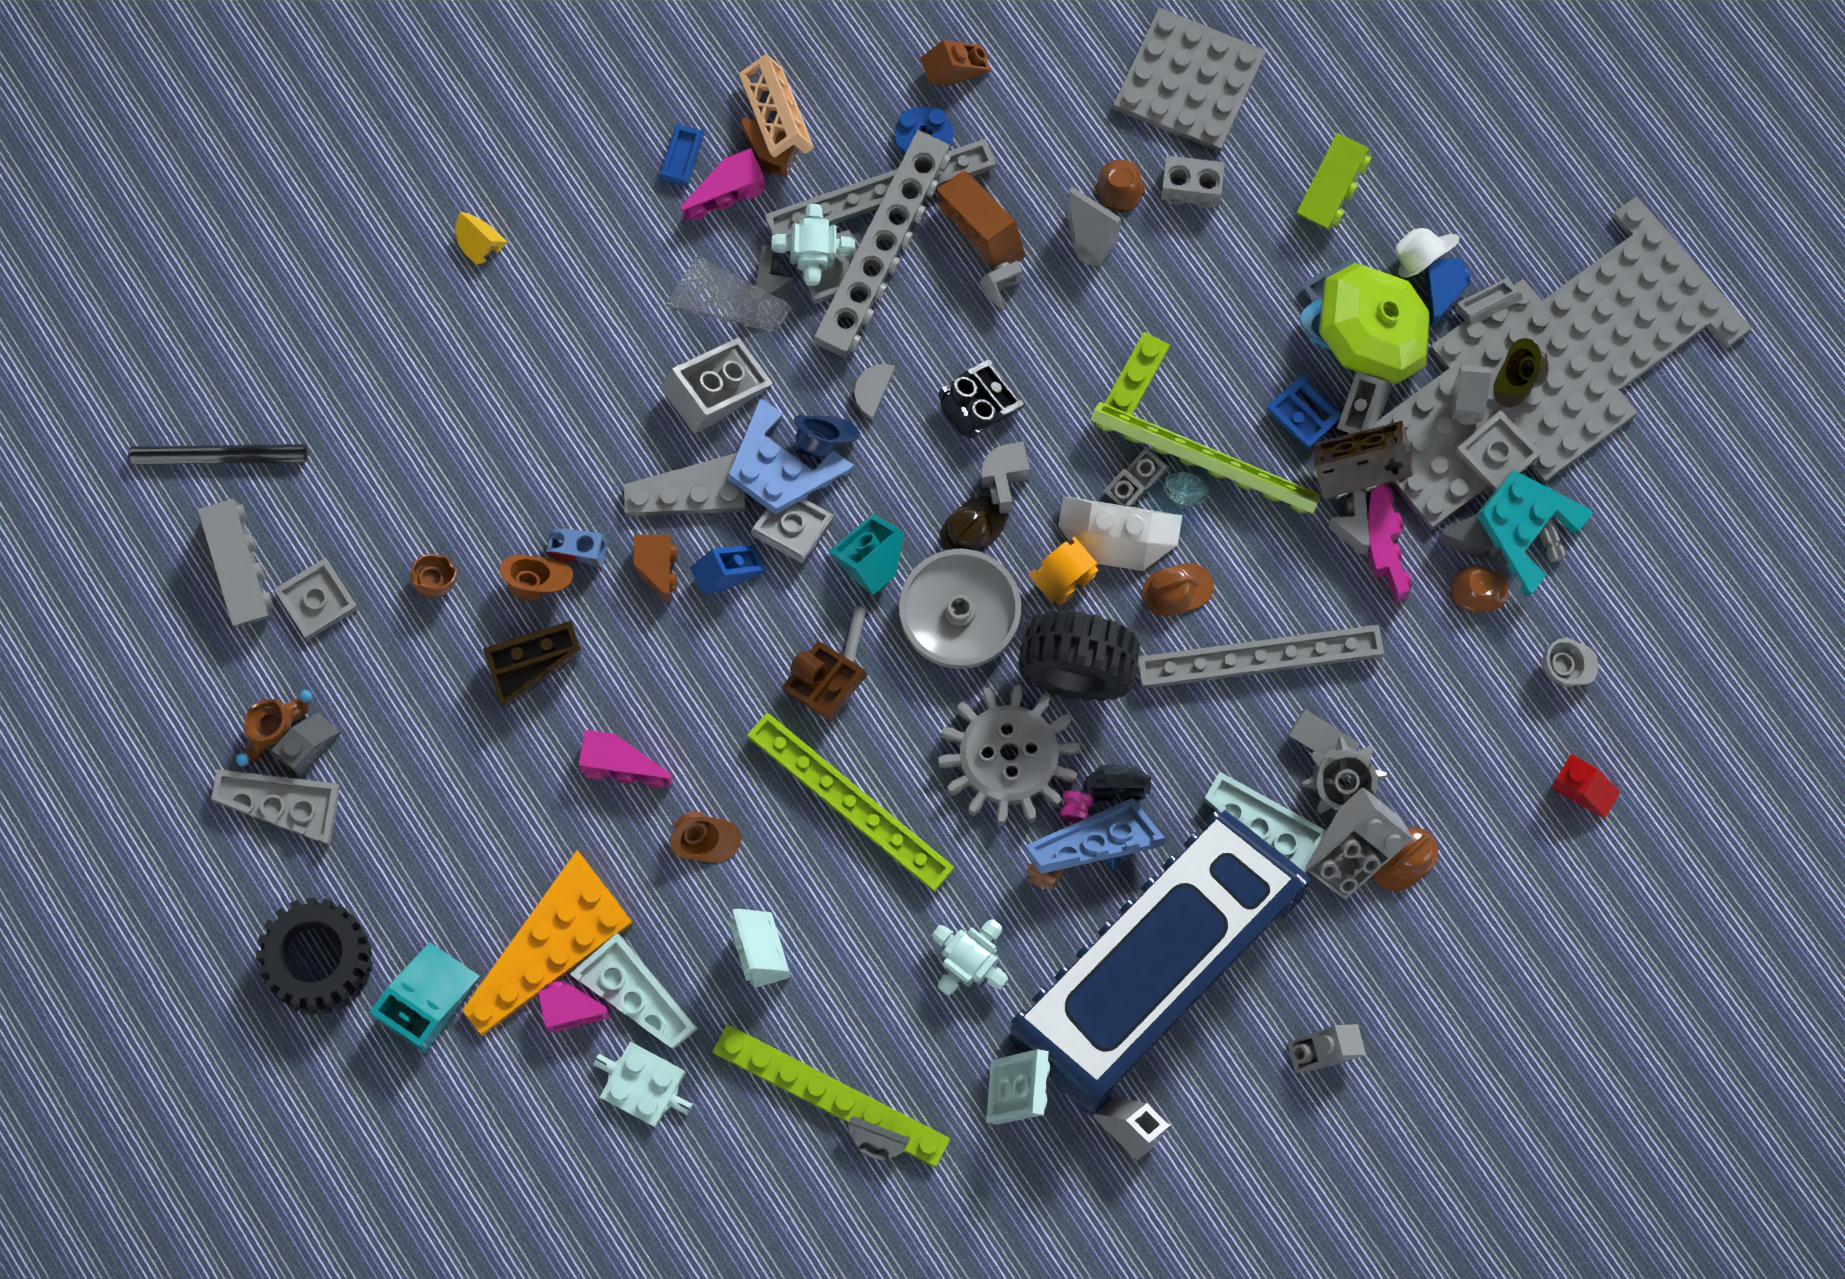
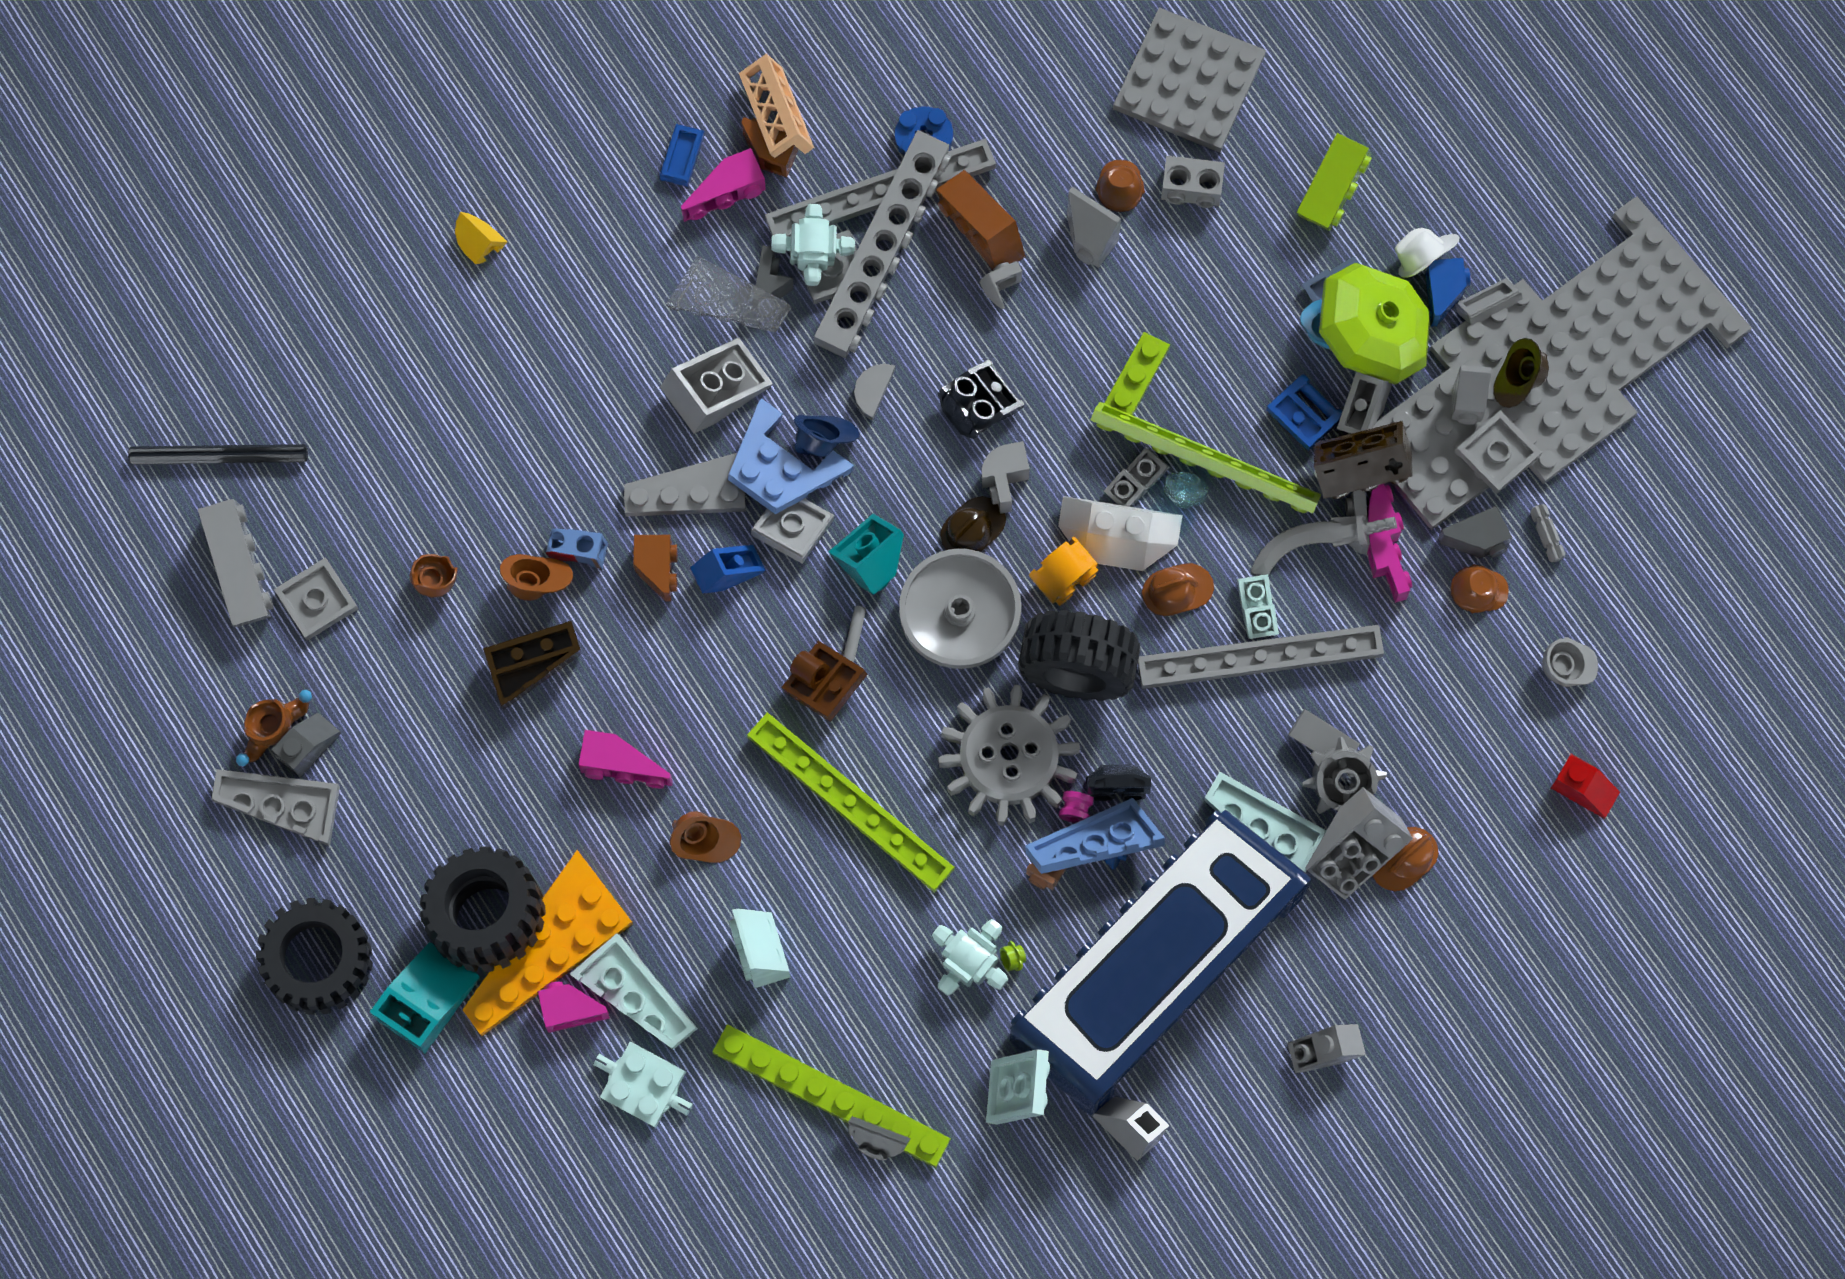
(461, 880): none -> black tyre
(954, 62): dark orange slope -> none
(1012, 956): none -> lime plate
(1257, 606): none -> light aqua slope
(1317, 533): none -> light grey sword
(1516, 517): teal wing -> none

